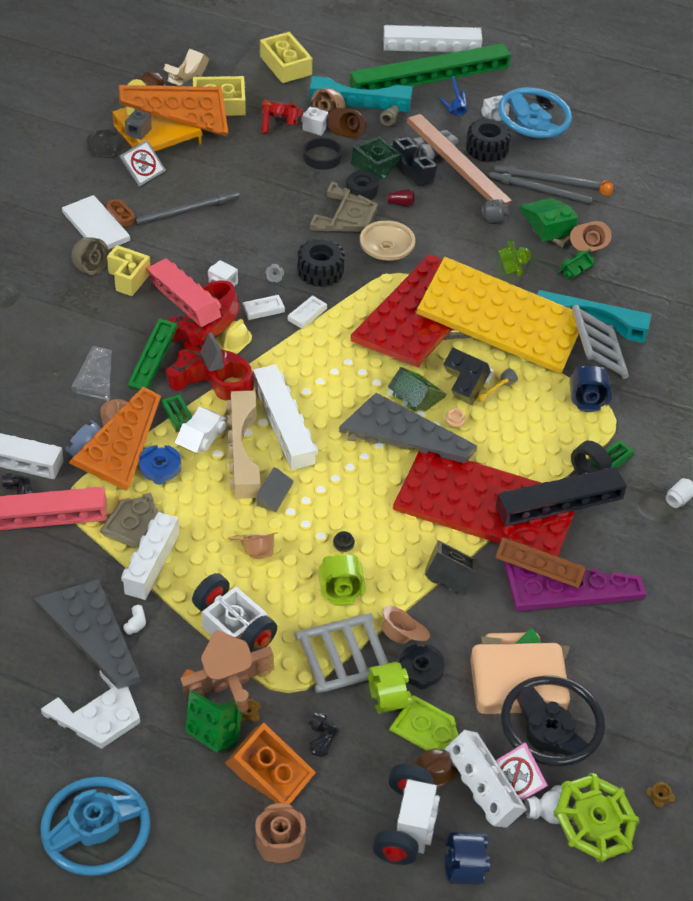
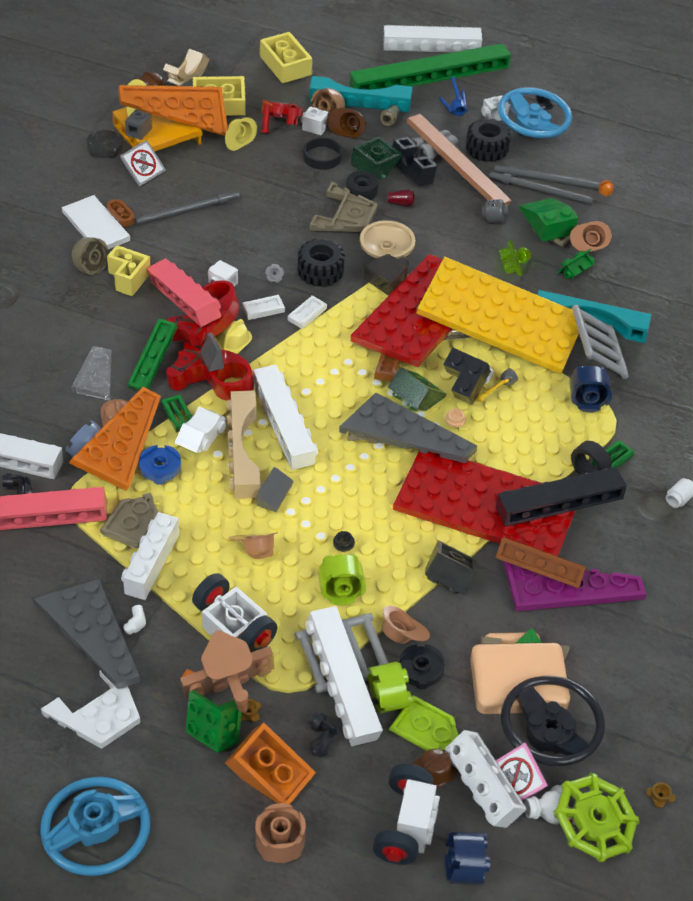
(240, 133): none -> light yellow piece
(343, 676): none -> white brick
(386, 272): none -> clear smoke torso
(386, 368): none -> dark orange plate

